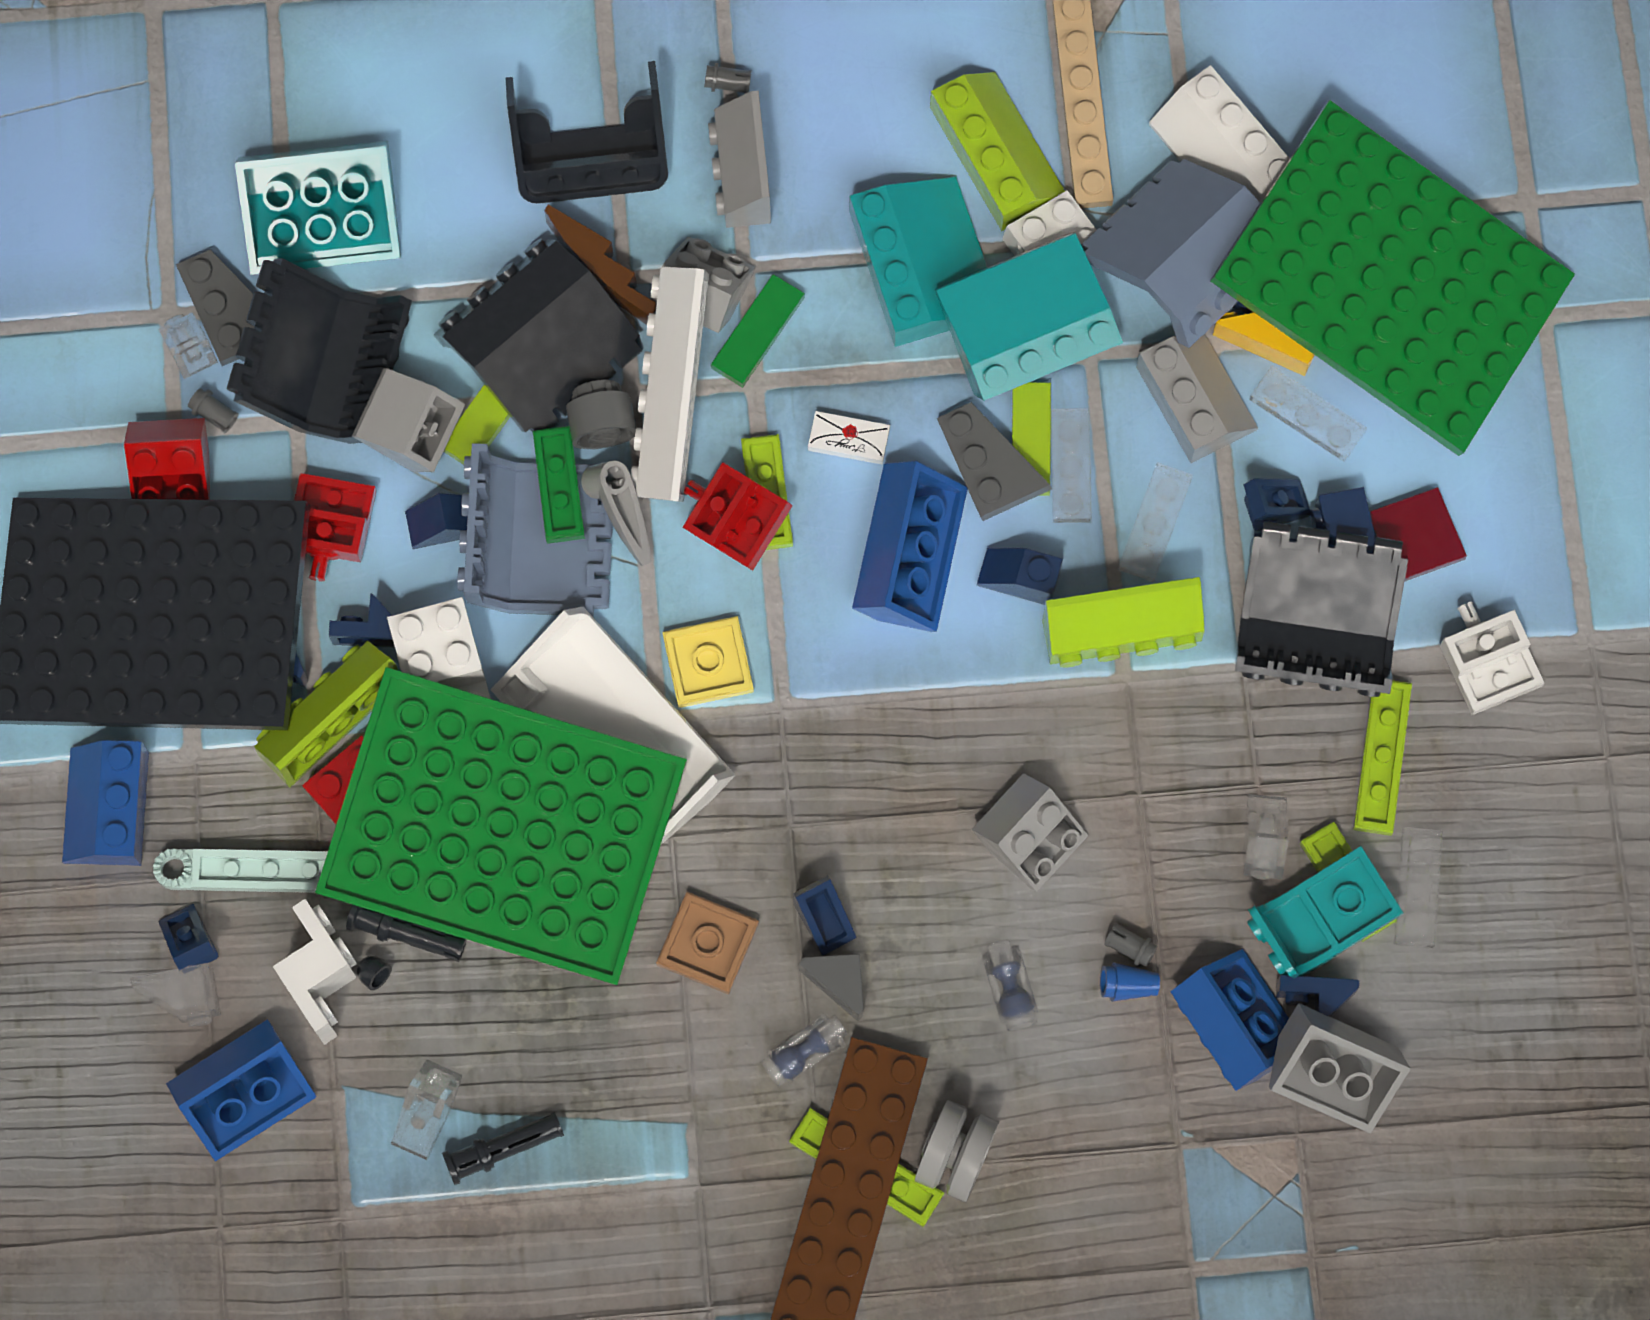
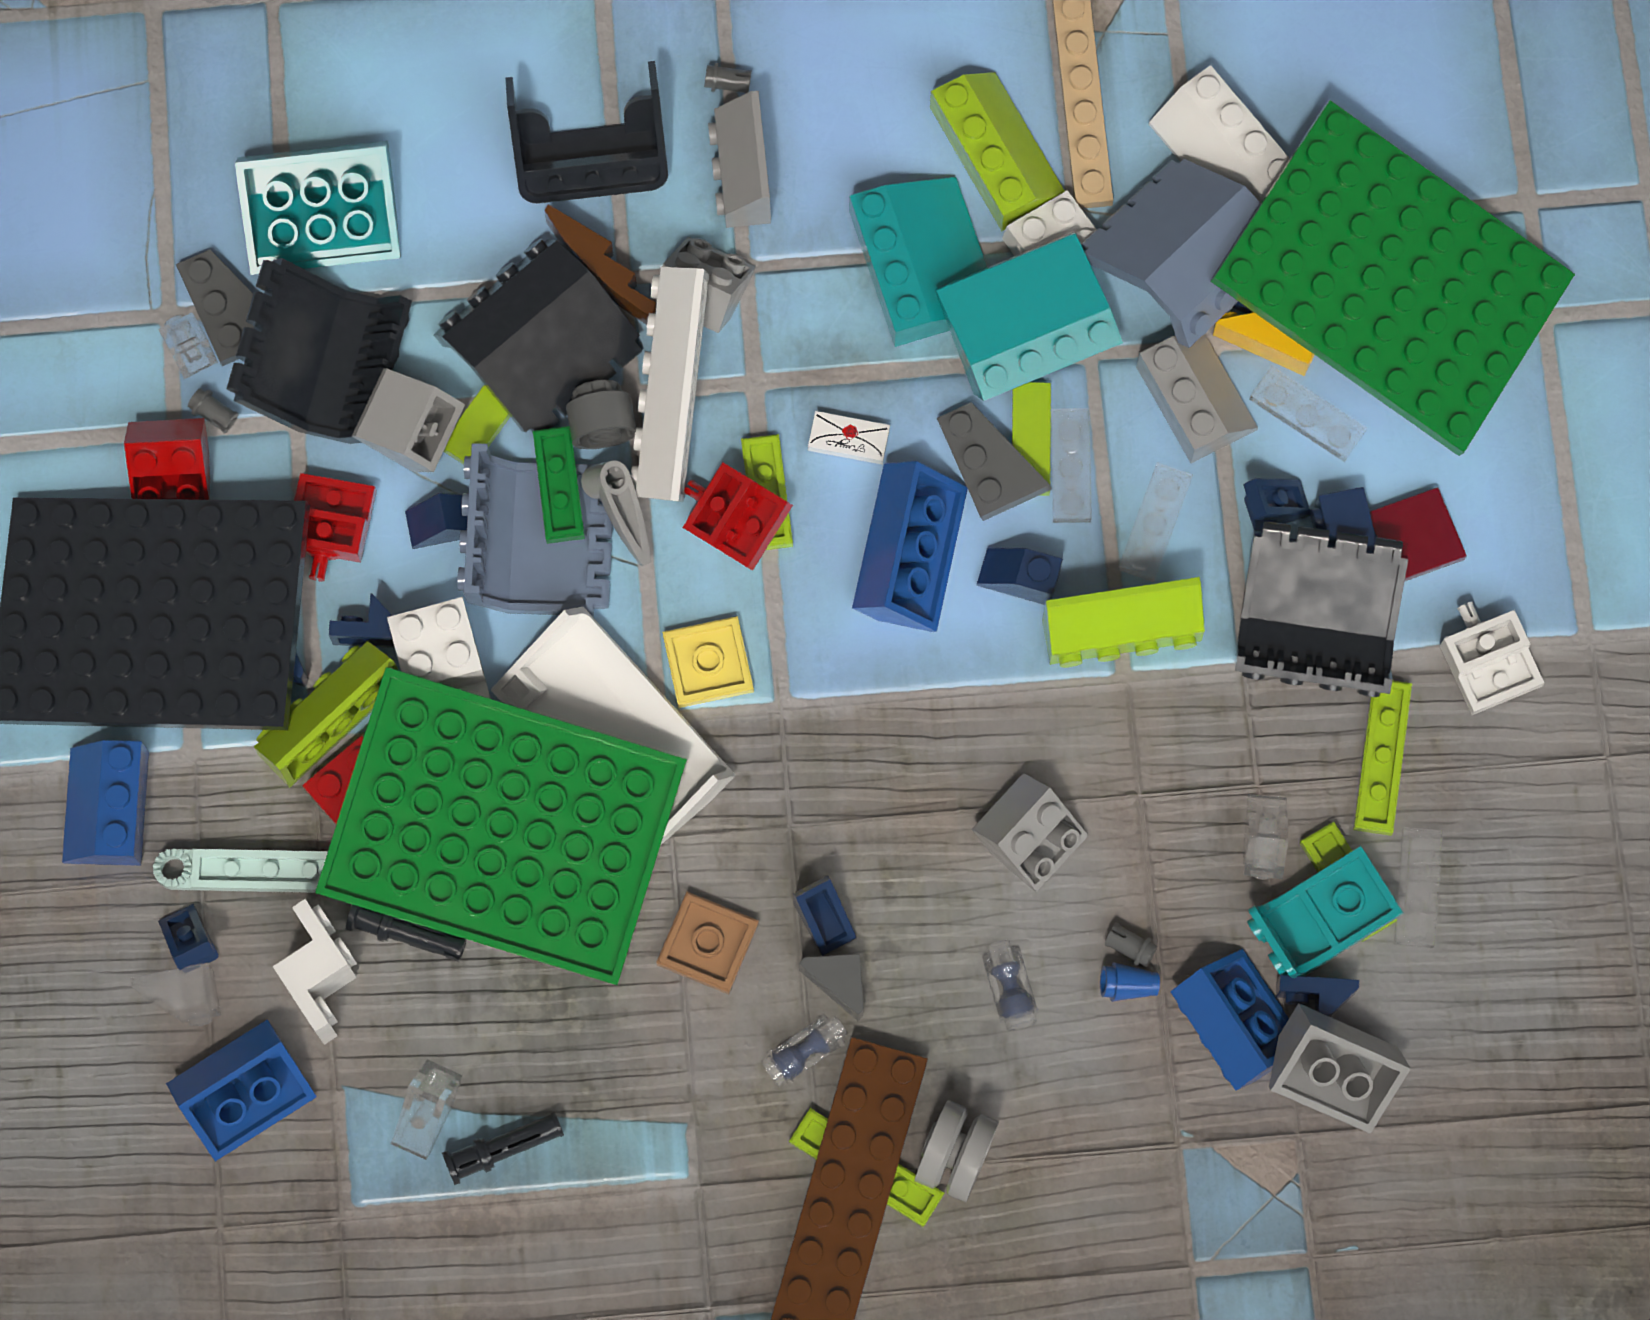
(373, 972): black hinge -> none
(757, 331): green tile -> none

